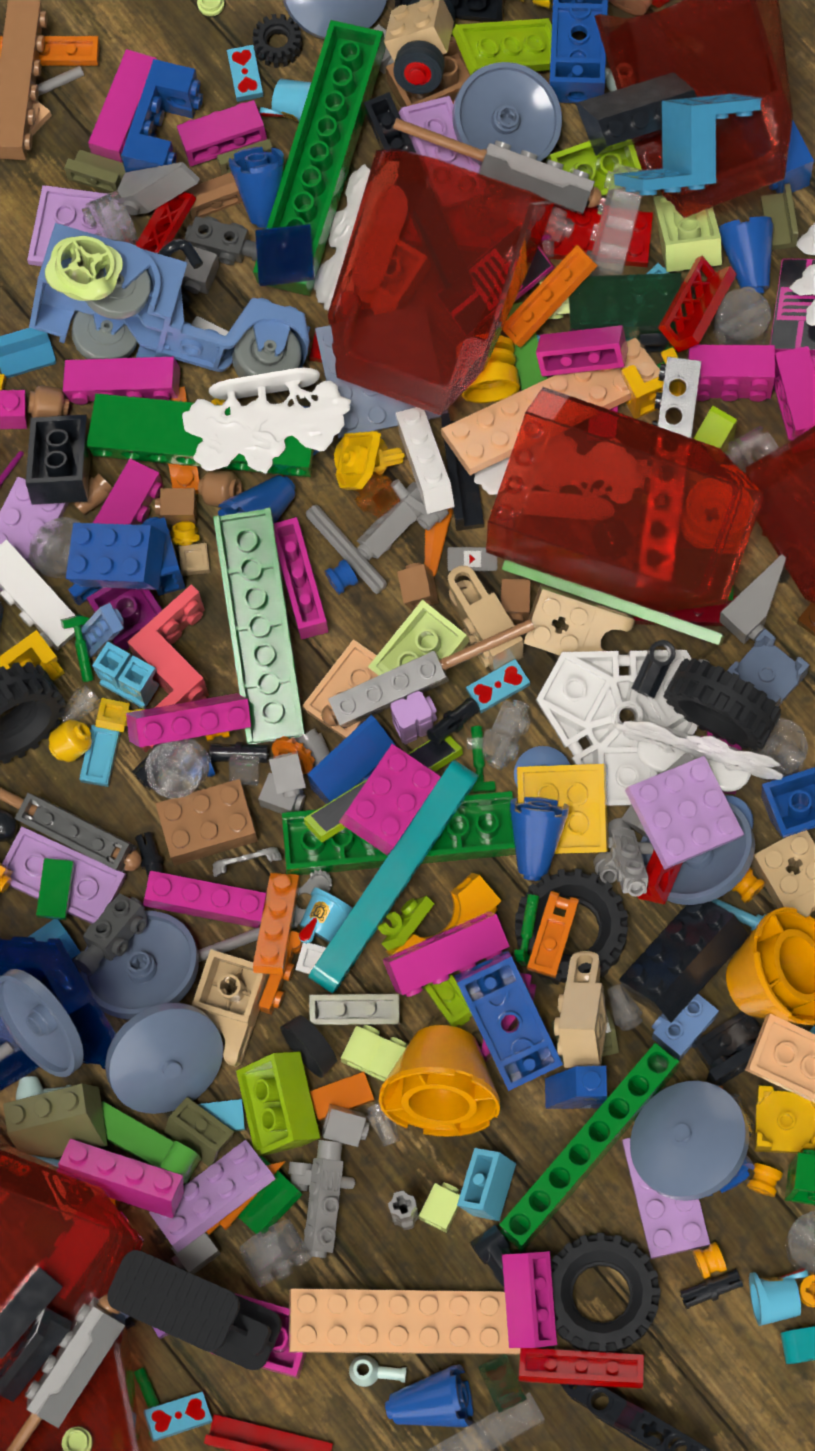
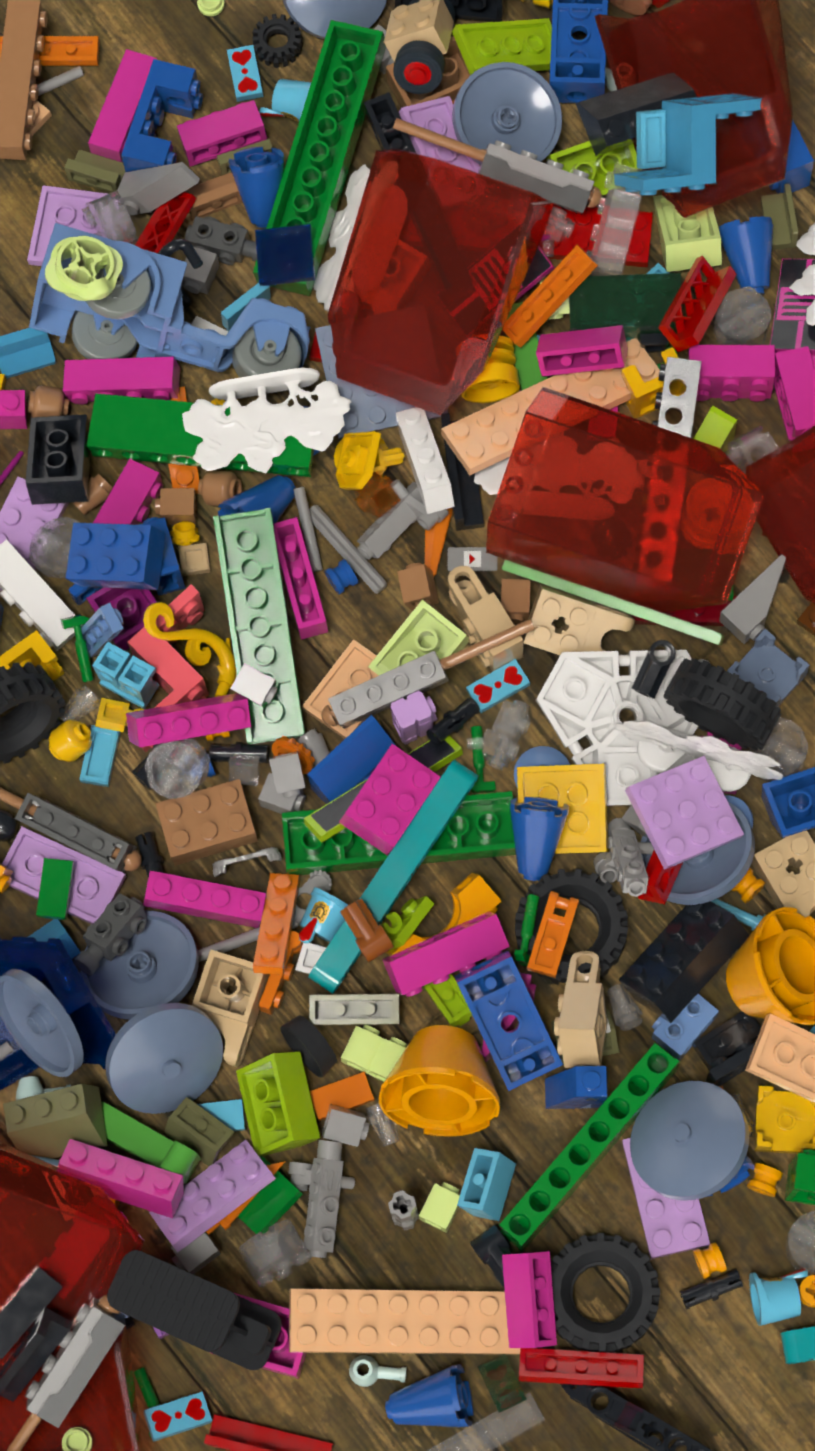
(192, 650): none -> yellow plant
(233, 311): none -> medium azure tile
(254, 685): none -> brick
(308, 530): none -> light grey bar
(369, 935): none -> dark orange piece
(651, 138): none -> medium azure tile

